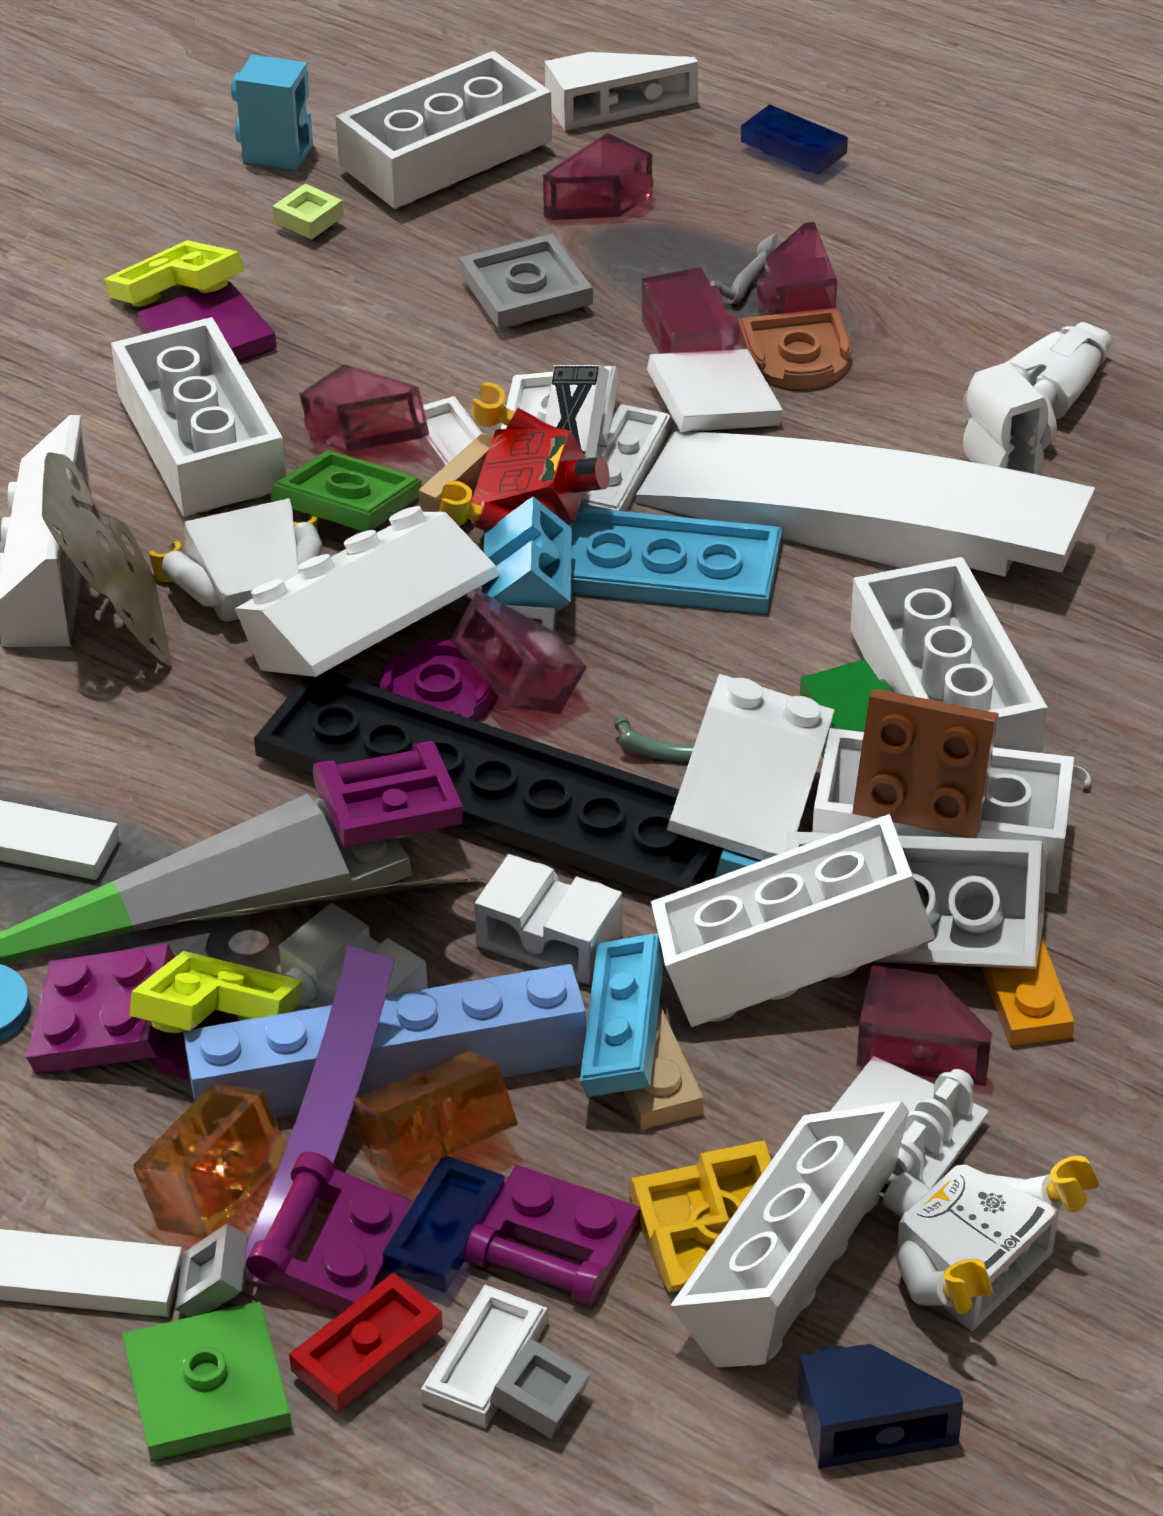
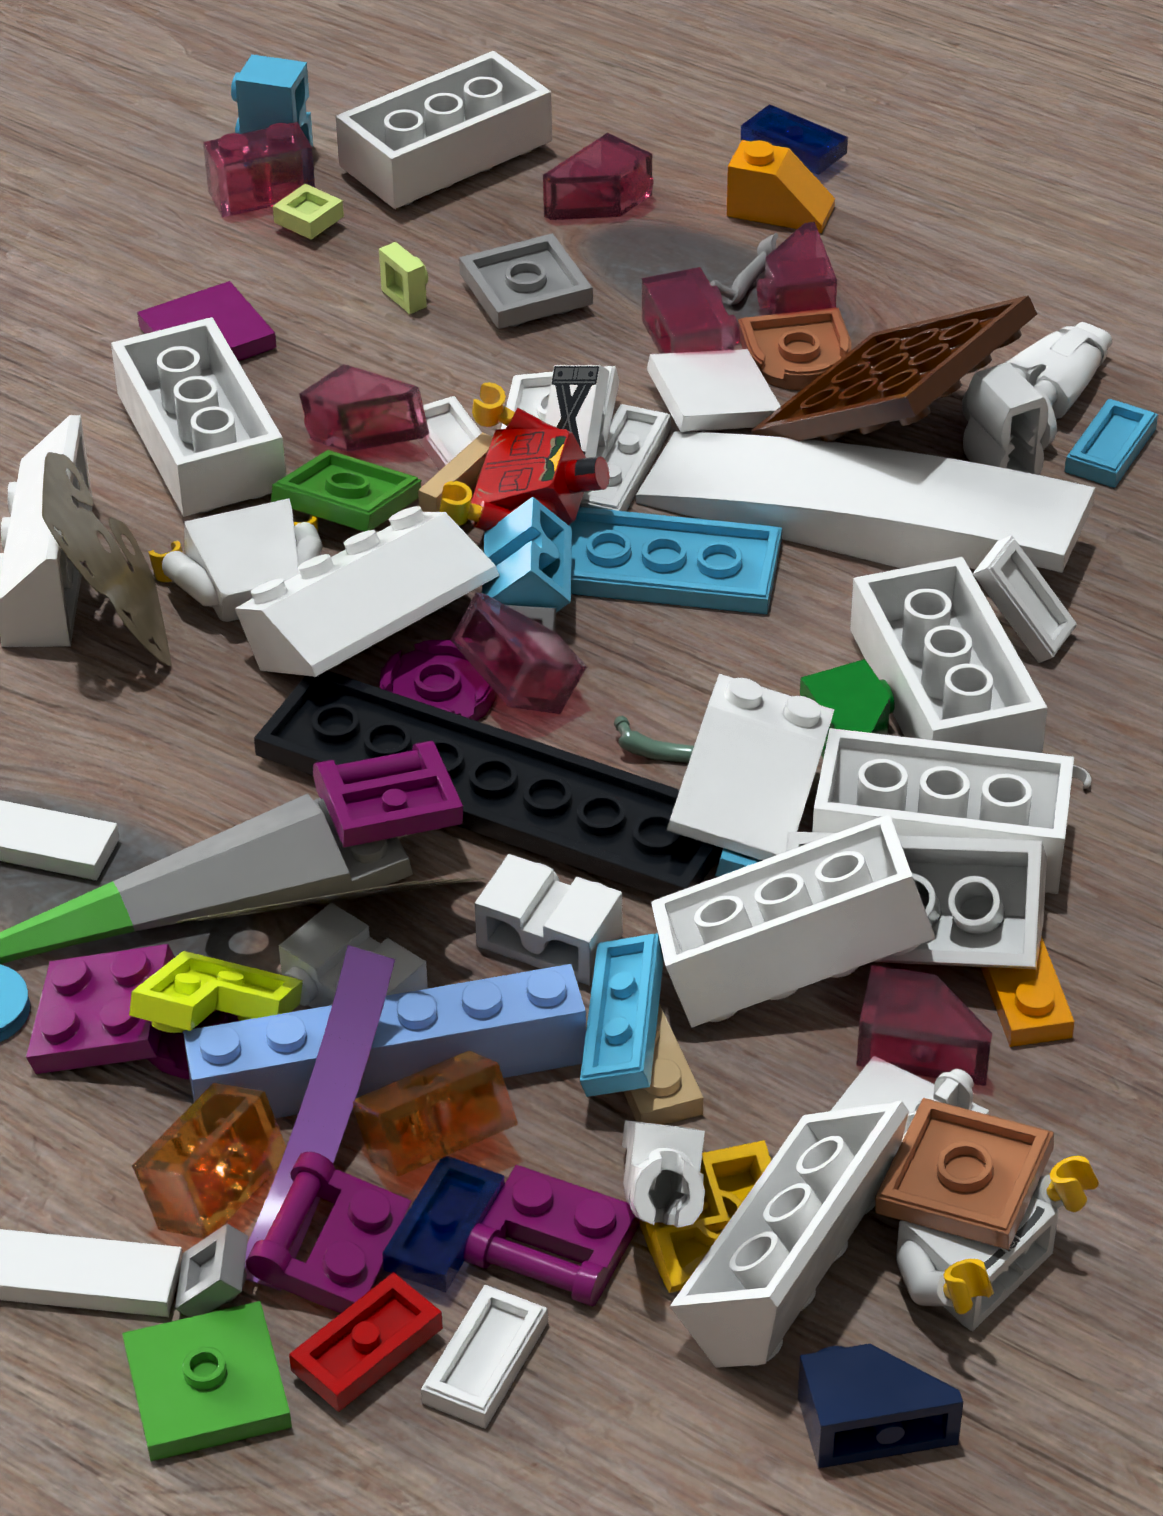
(185, 264): neon yellow plate -> none
(257, 167): none -> clear pink brick
(403, 277): none -> yellowish green plate
(540, 1388): light grey plate -> none
(617, 86): white slope -> none
(663, 1172): none -> white plate
(775, 188): none -> light orange slope
(898, 373): none -> reddish brown plate
(925, 763): dark orange plate -> none
(965, 1173): none -> nougat tile
(1025, 599): none -> white tile
(1111, 443): none -> medium azure tile

